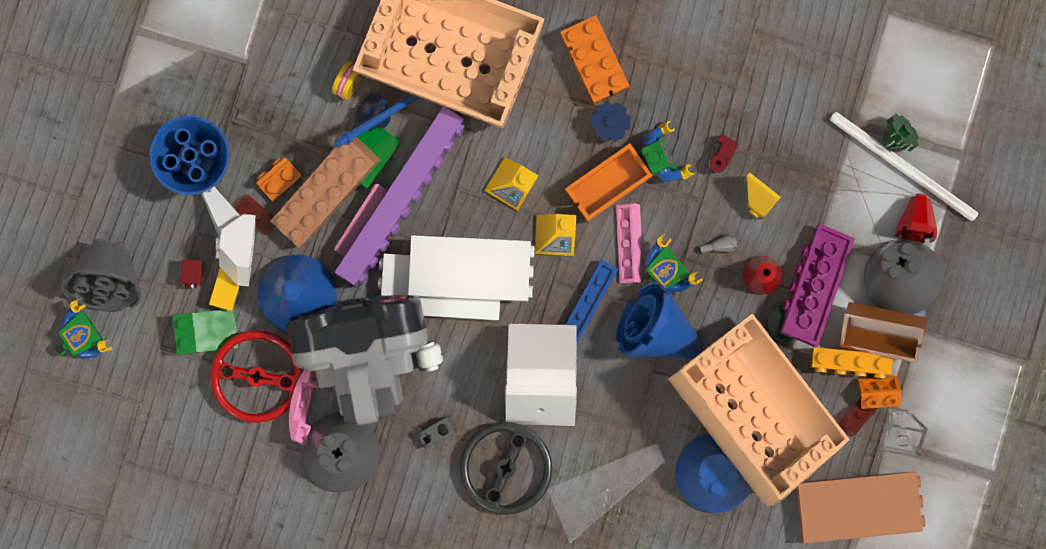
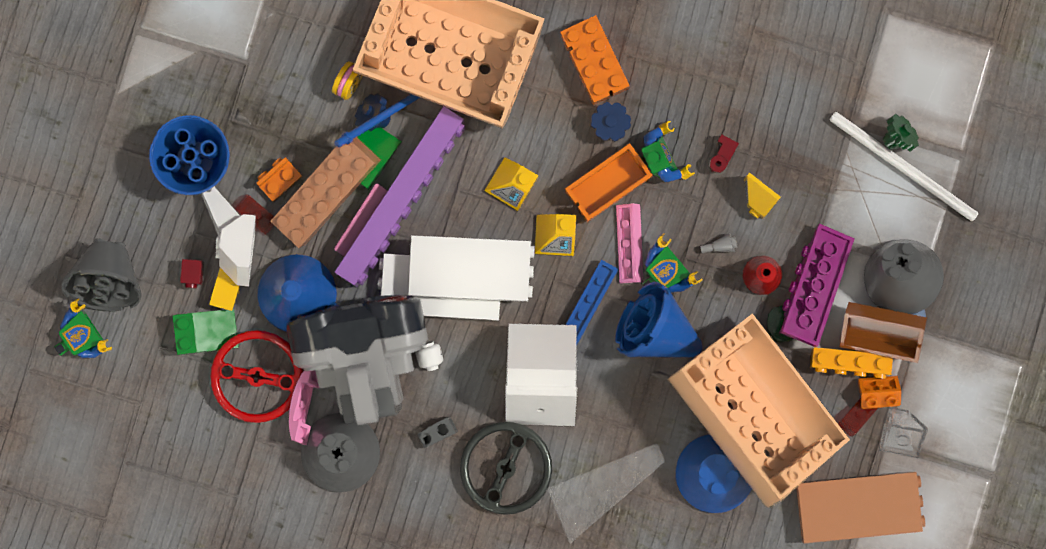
(918, 220): red cone -> none

